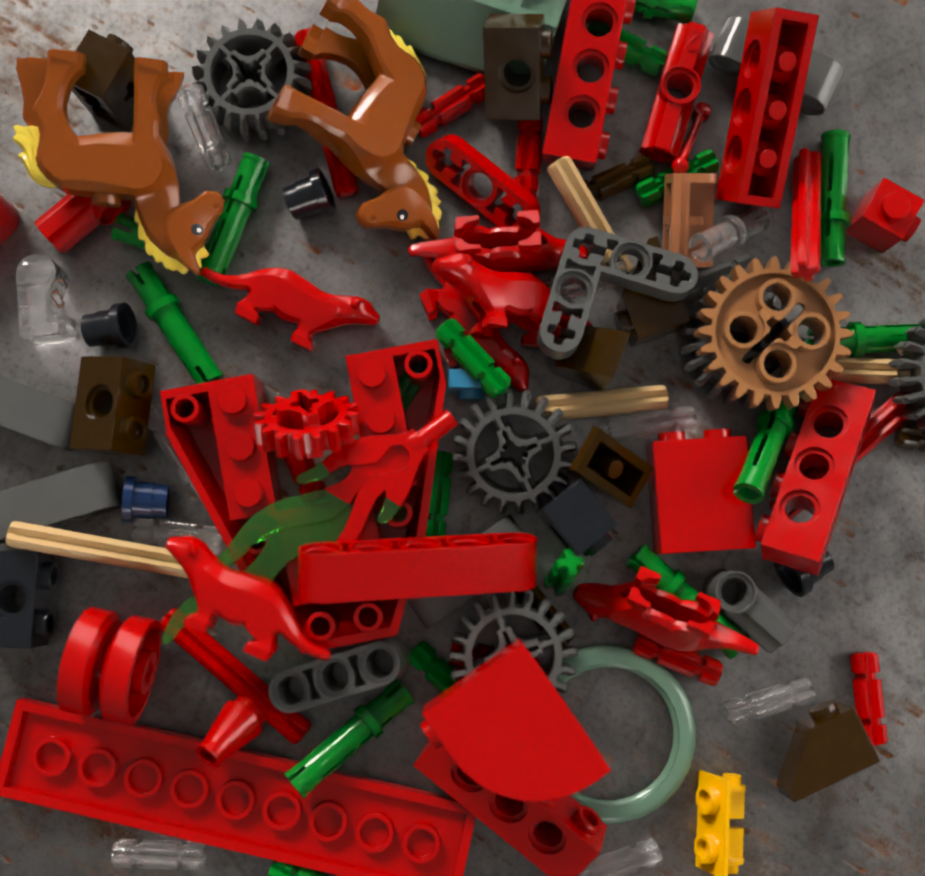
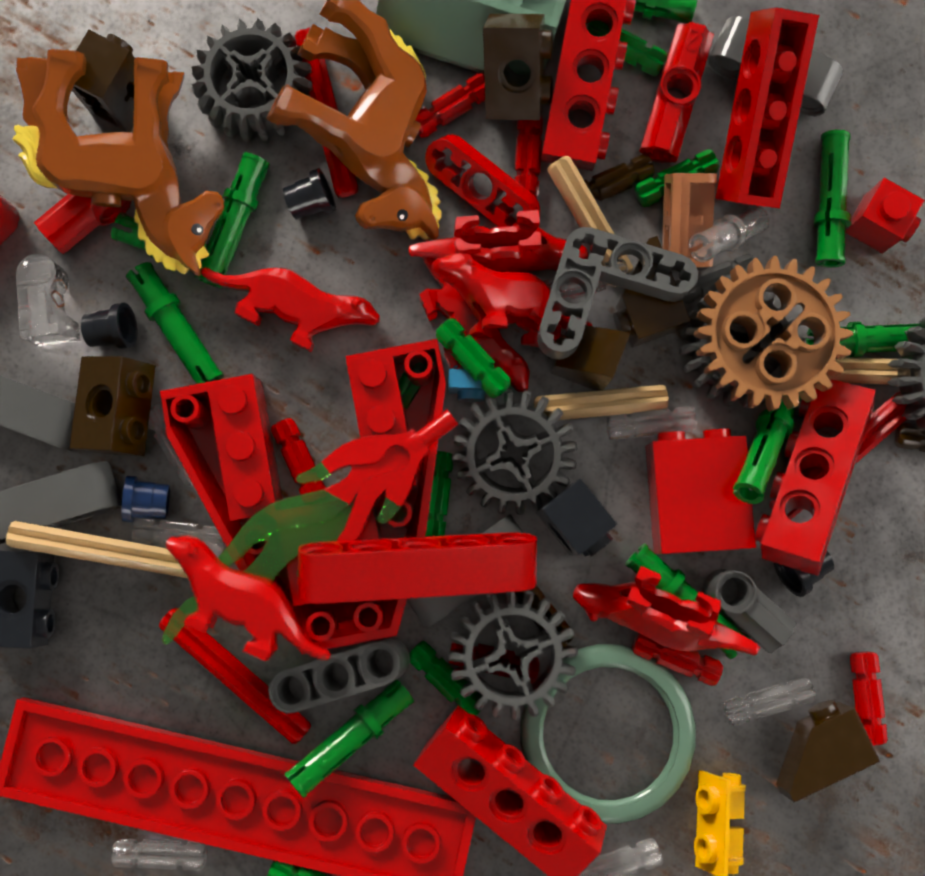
(109, 665): red wheel -> none
(203, 126): clear axle -> none
(233, 728): red cone -> none
(306, 424): red gear -> none
(514, 730): red brick -> none
(564, 572): green axle -> none
(610, 468): dark brown slope -> none
(700, 113): red hinge -> none
(806, 215): red axle -> none

